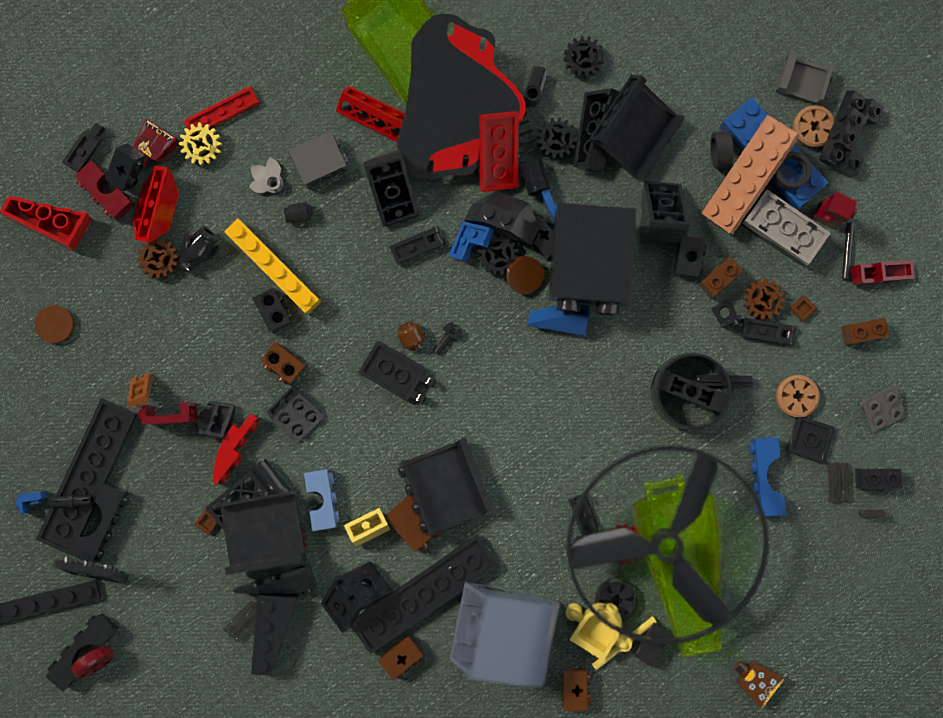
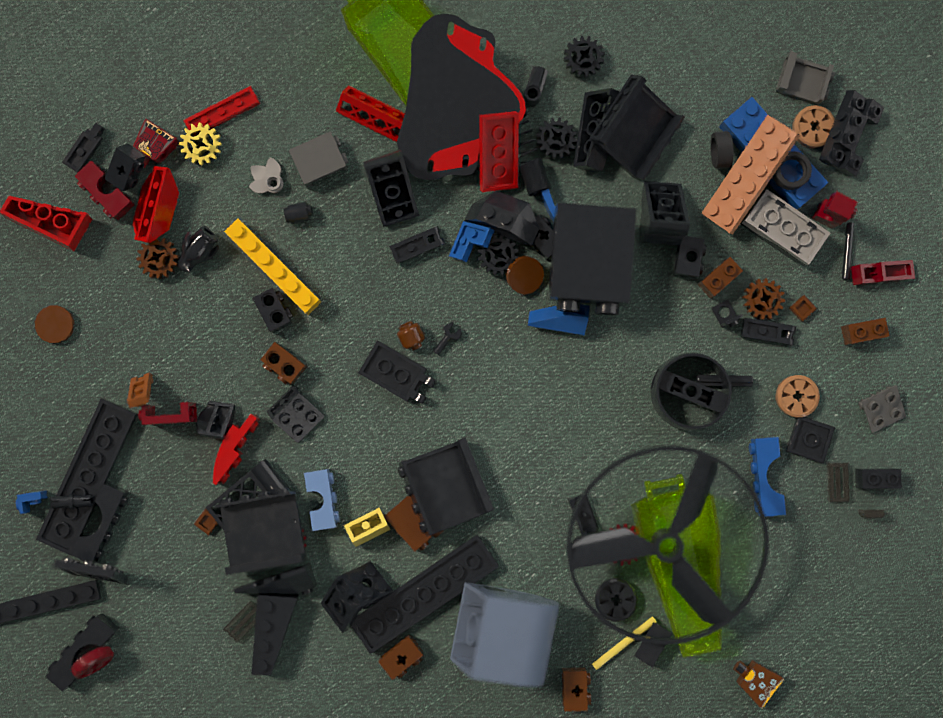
(595, 635): light yellow piece -> none

